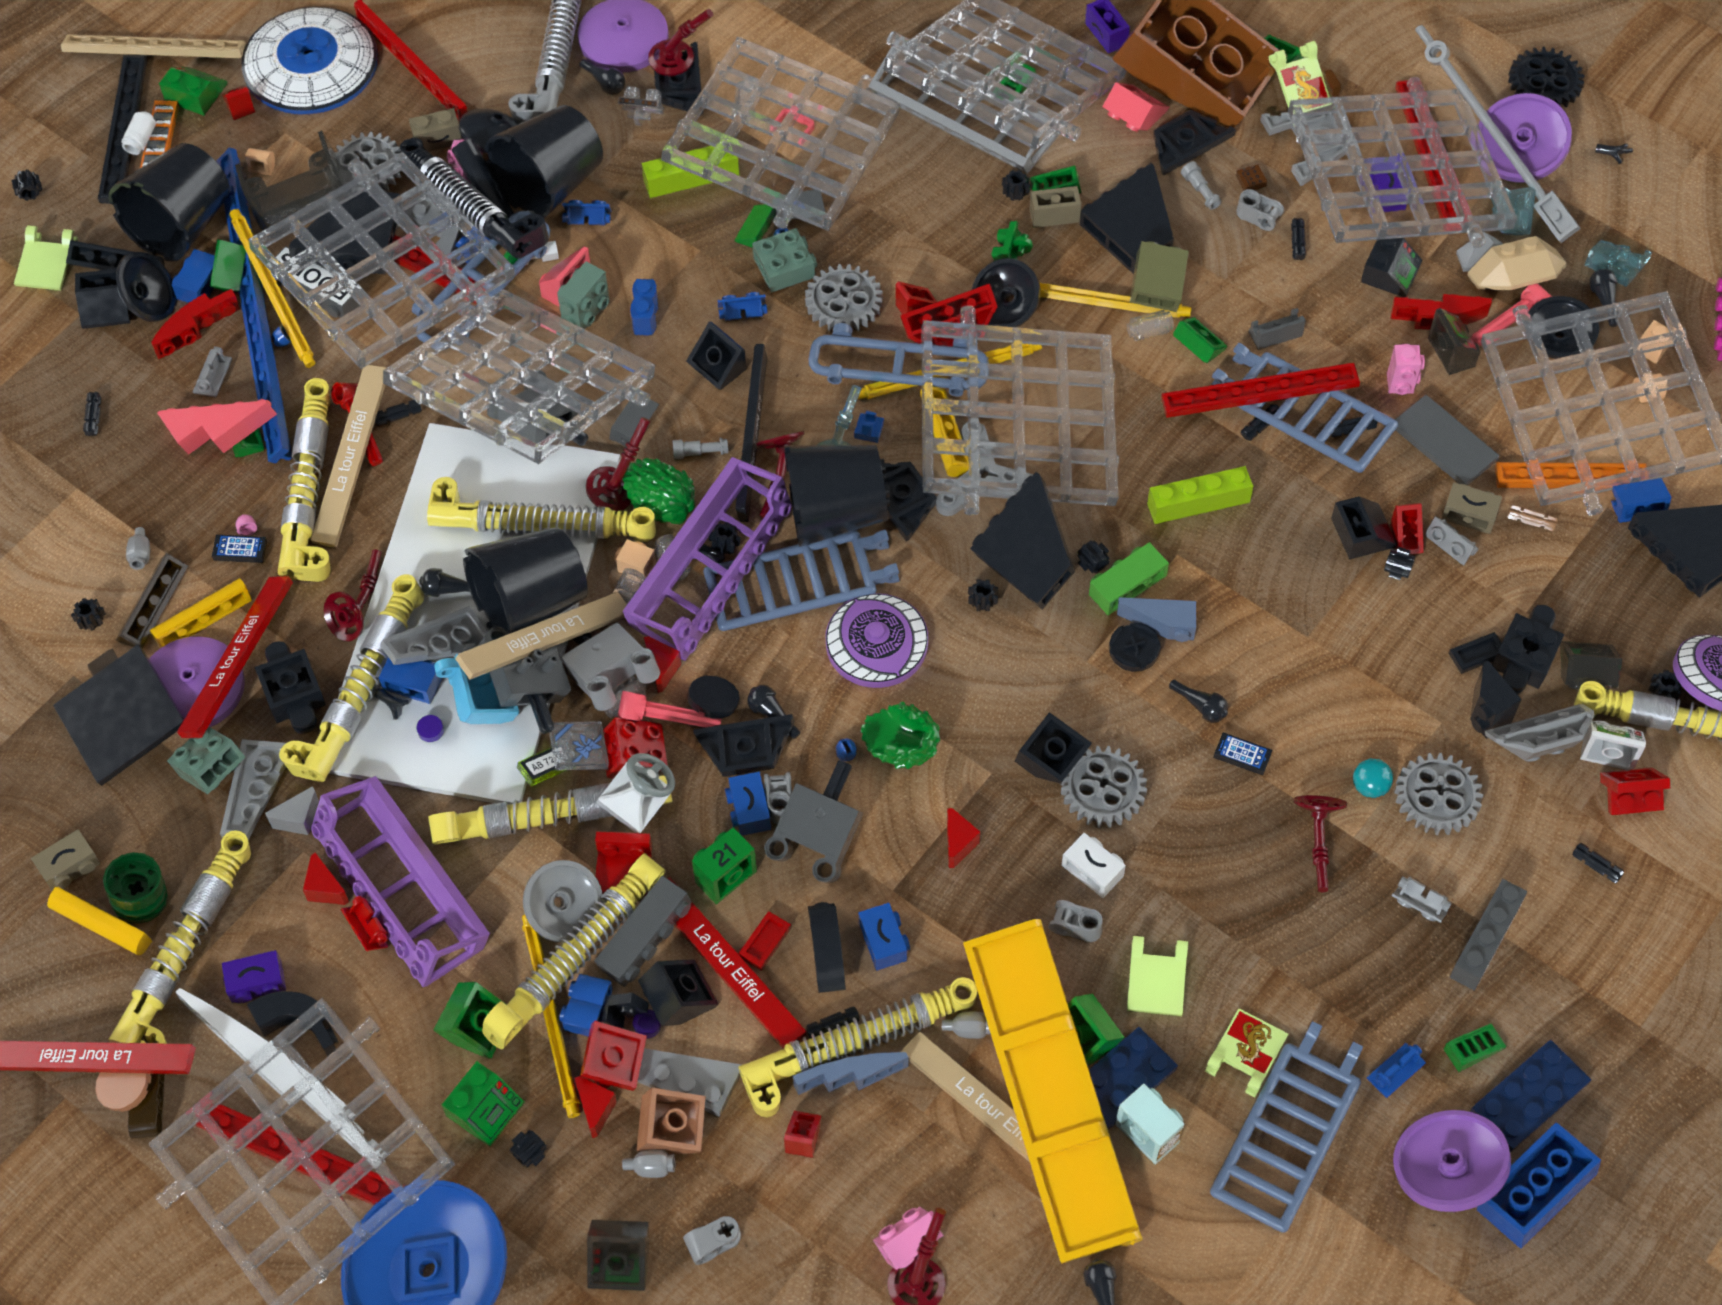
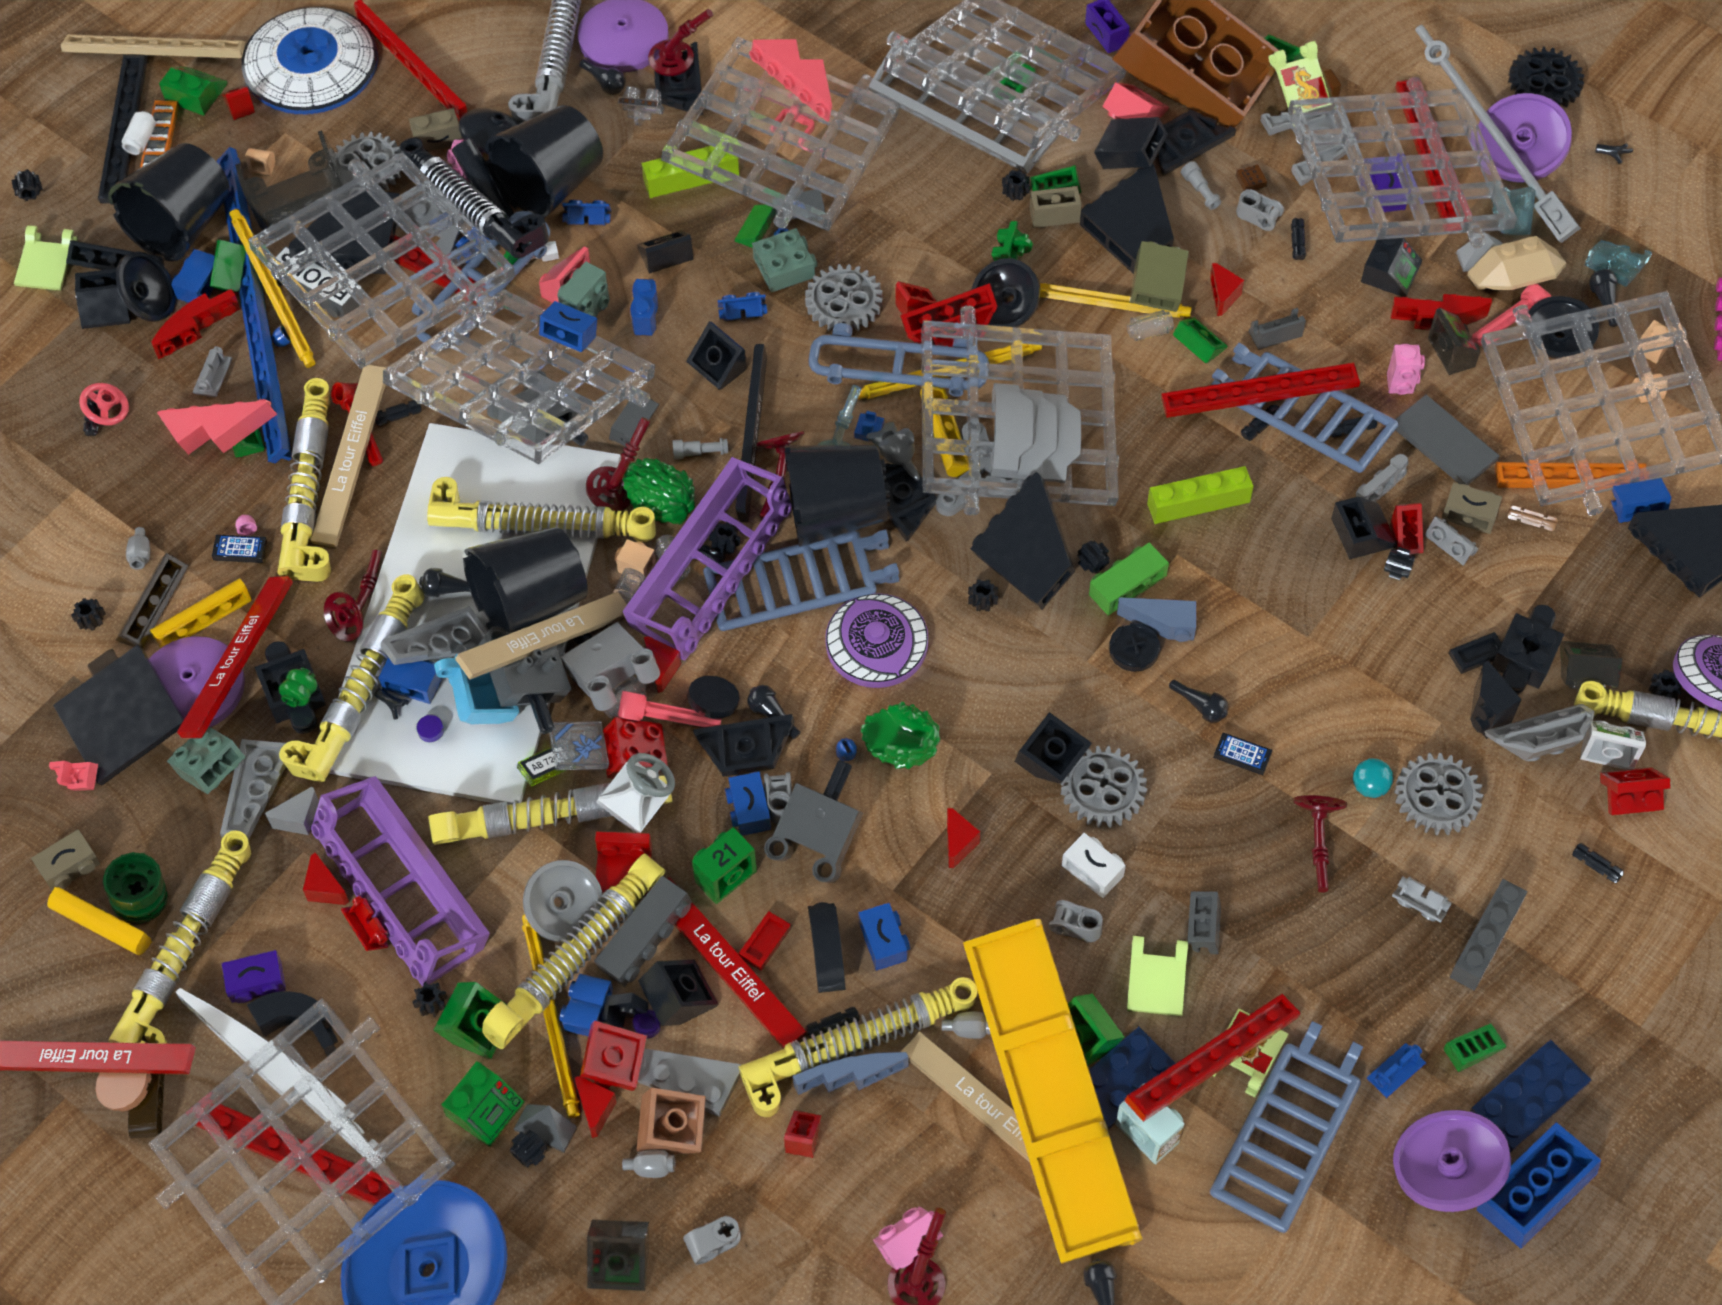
(75, 775): none -> coral slope
(105, 399): none -> coral piece
(298, 687): none -> green piece
(426, 992): none -> black gear
(548, 1125): none -> dark grey slope
(568, 326): none -> blue brick
(666, 251): none -> black slope
(802, 77): none -> coral slope
(896, 447): none -> dark grey animal
(1033, 433): none -> light grey slope
(1130, 143): none -> black brick
(1204, 921): none -> dark grey hinge
(1212, 1057): none -> red tile
(1225, 287): none -> red slope
(1384, 479): none -> light grey hinge

